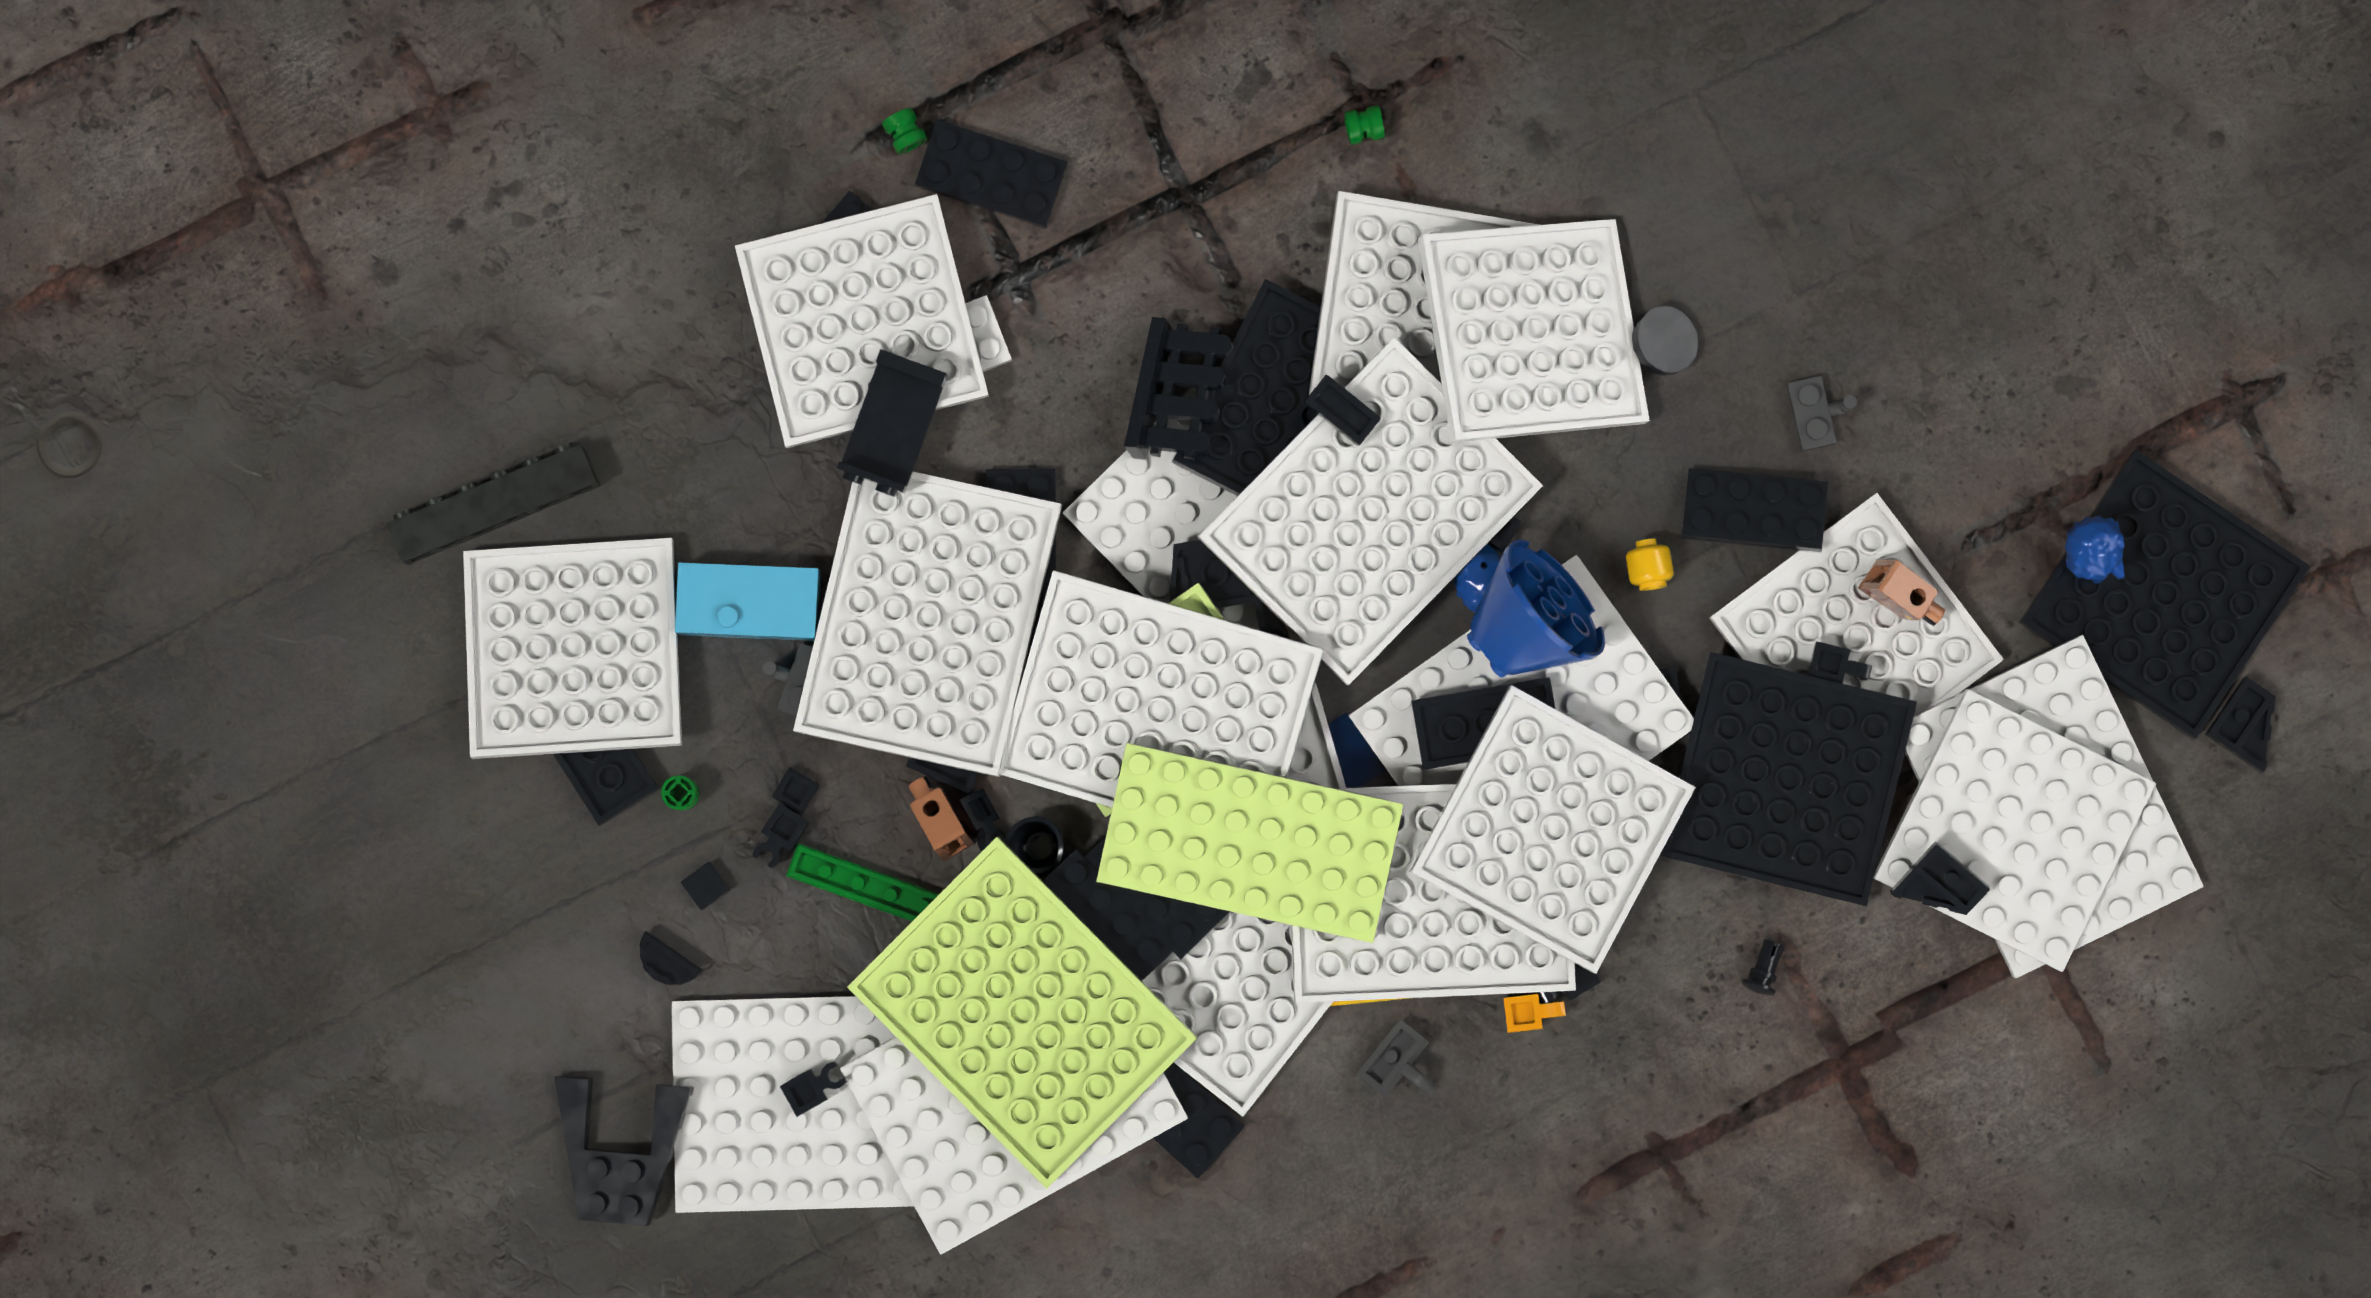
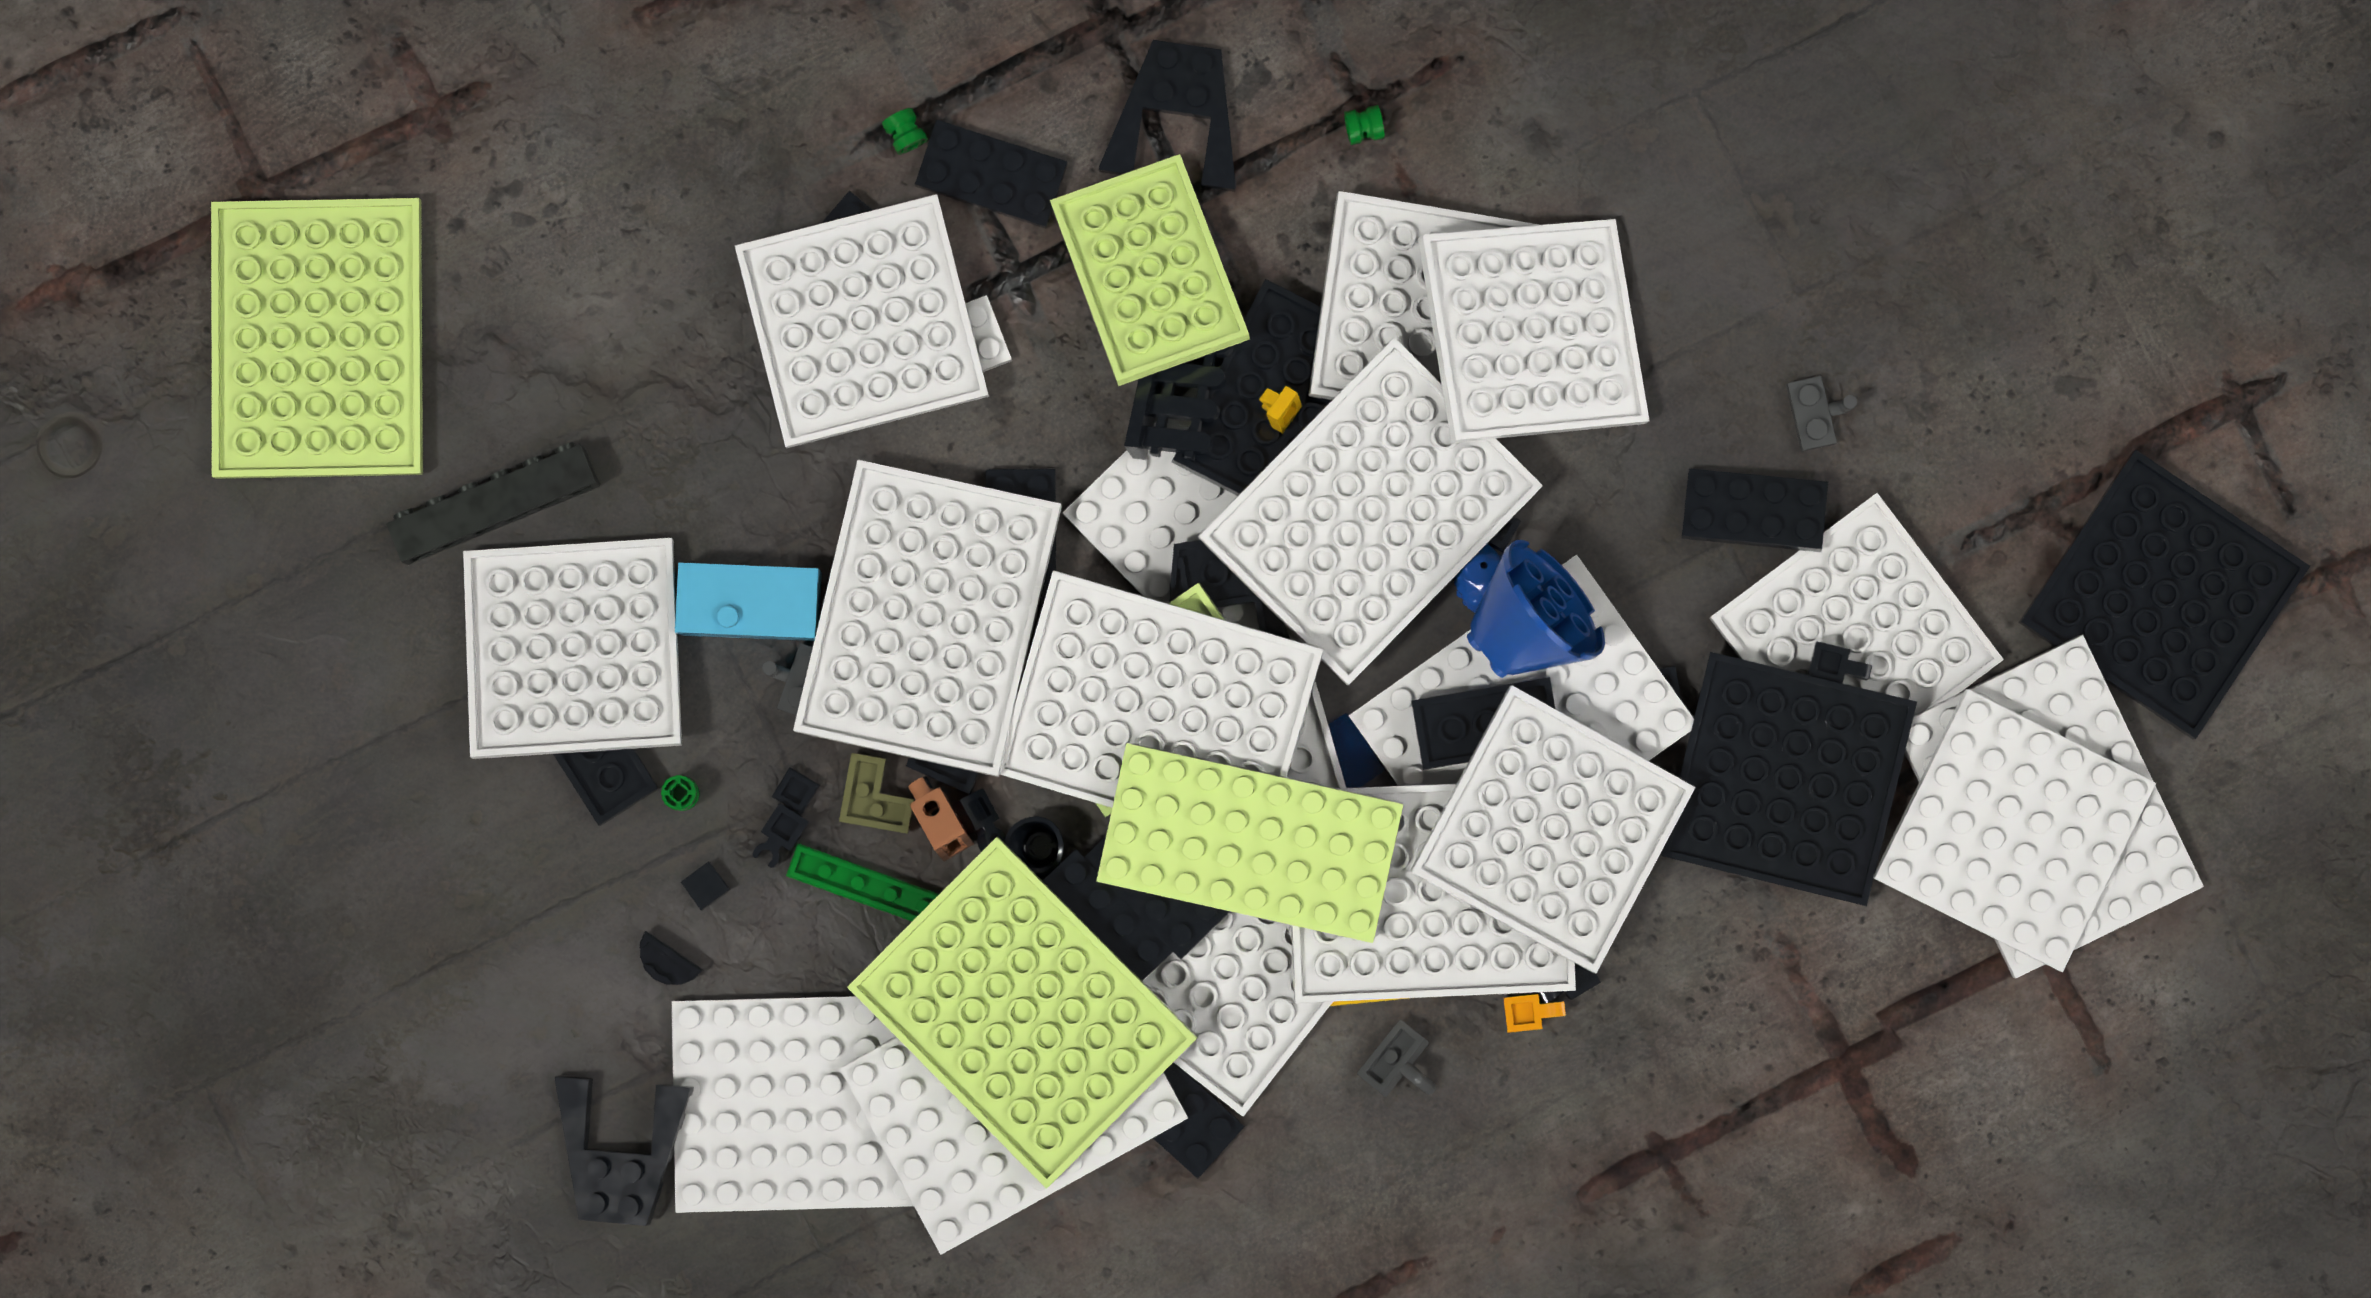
(316, 338): none -> yellowish green plate
(808, 1090): black plate -> none
(863, 798): none -> olive plate
(892, 423): black panel -> none
(1149, 270): none -> yellowish green plate
(1178, 82): none -> black wing
(1280, 407): none -> yellow tile
(1342, 410): black tile -> none
(1649, 565): yellow head -> none
(1665, 340): black tile -> none
(1765, 968): black pin -> none
(1902, 591): nougat torso -> none
(1941, 881): black wing -> none
(2095, 549): blue animal -> none
(2245, 724): black wing -> none

